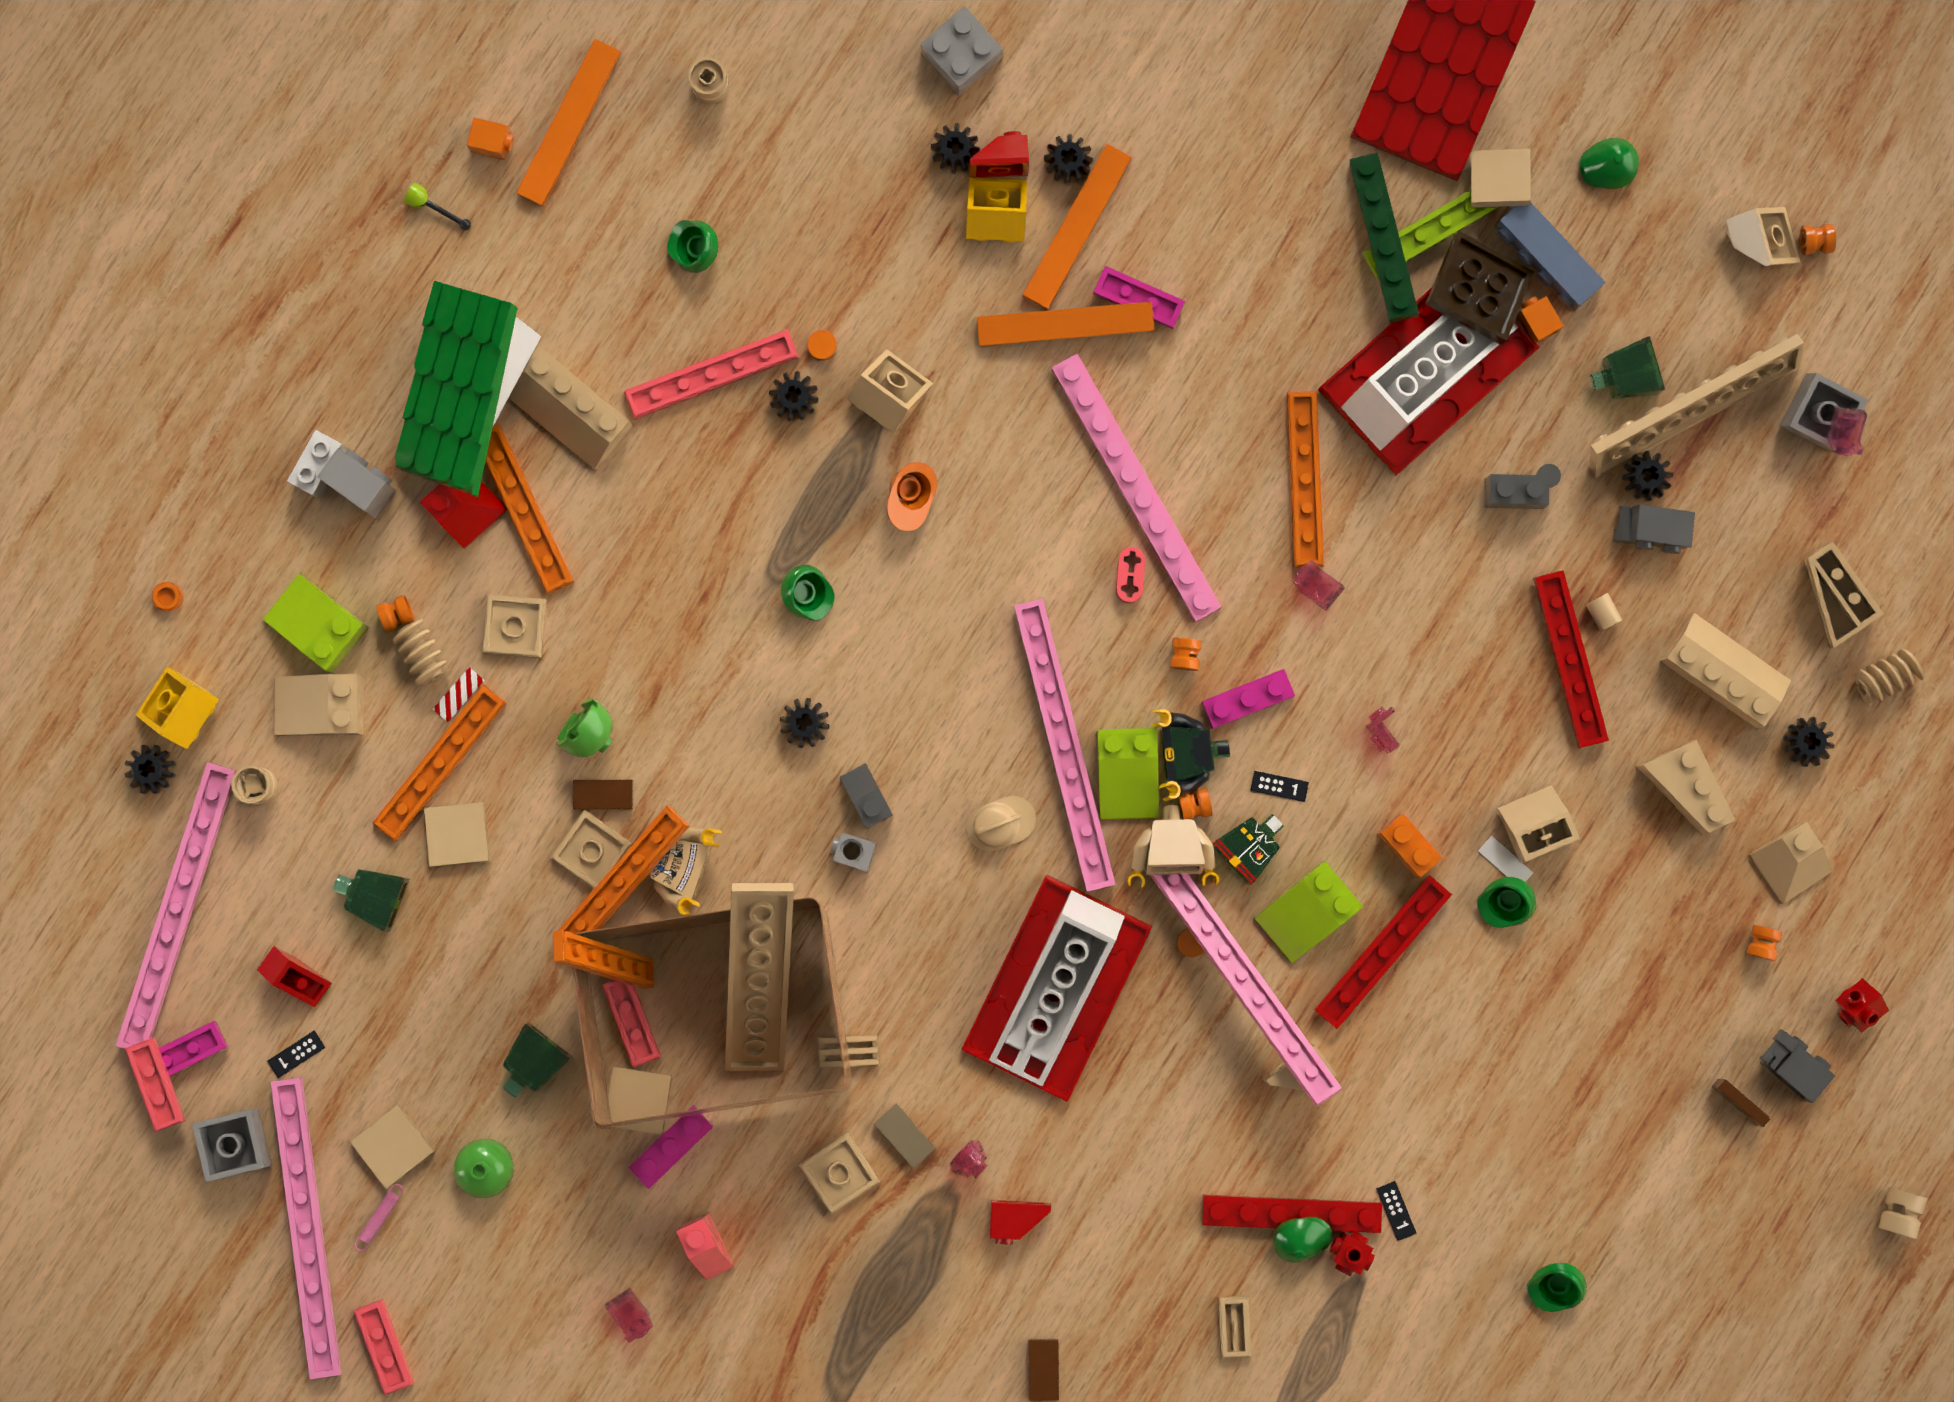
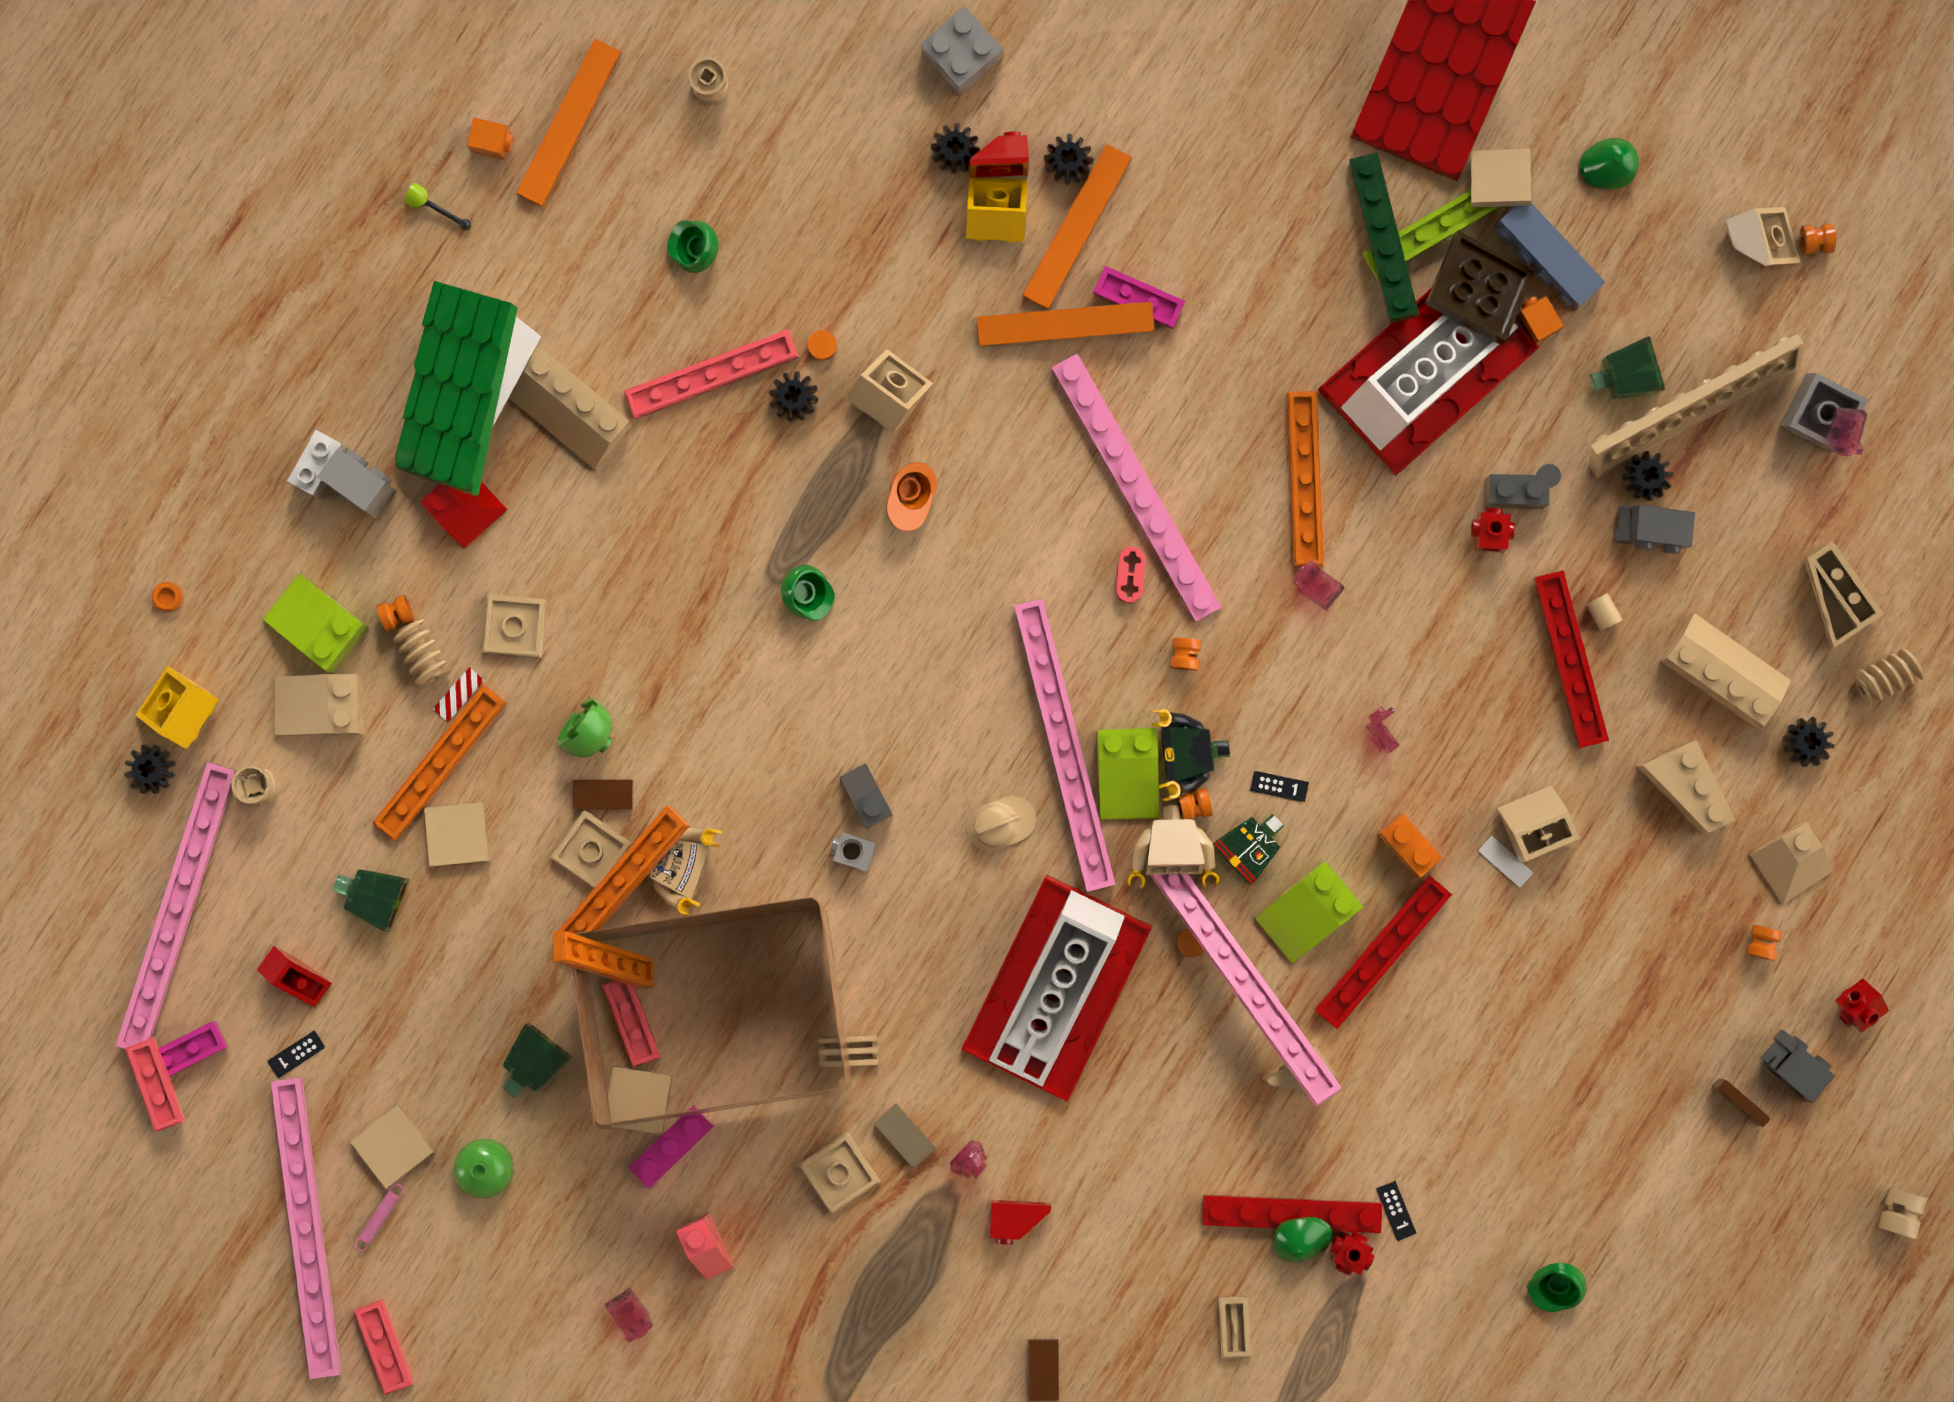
(231, 1144): light grey brick -> none
(526, 513): orange tile -> none
(758, 976): tan plate -> none
(799, 714): black gear -> none
(1248, 698): dark pink plate -> none
(1486, 539): none -> red brick
(1507, 902): green hat -> none

